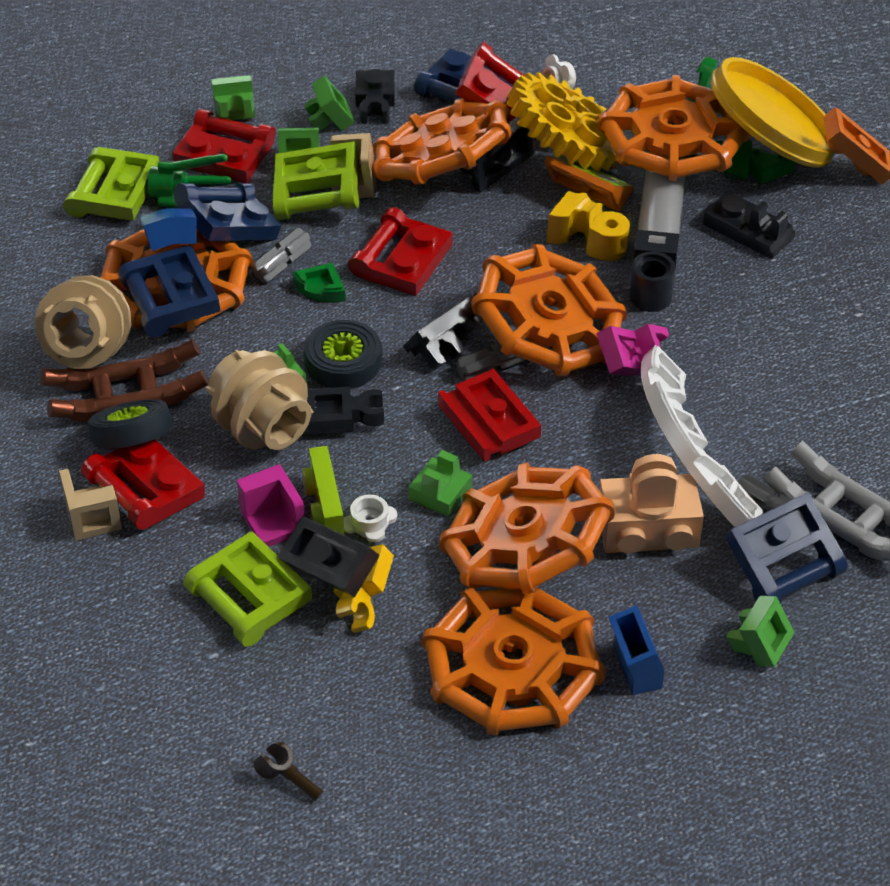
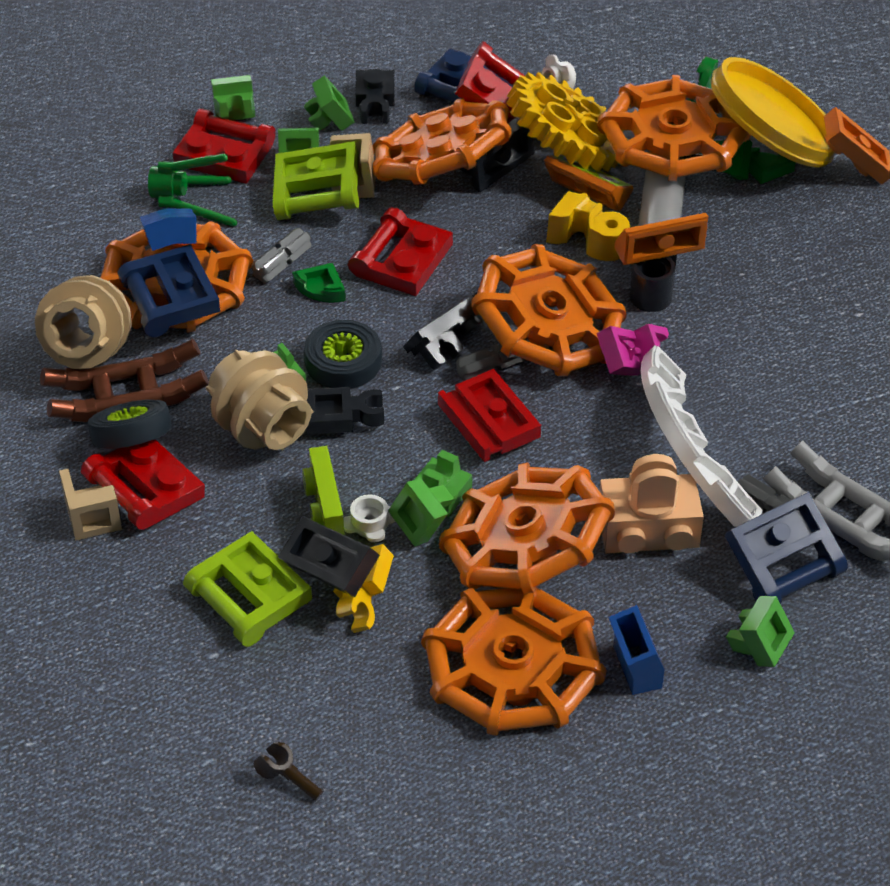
(121, 190): lime plate -> none
(228, 212): dark blue plate -> none
(270, 504): dark pink panel -> none
(420, 510): none -> bright green tile
(662, 239): none -> orange slope
(749, 224): black plate -> none

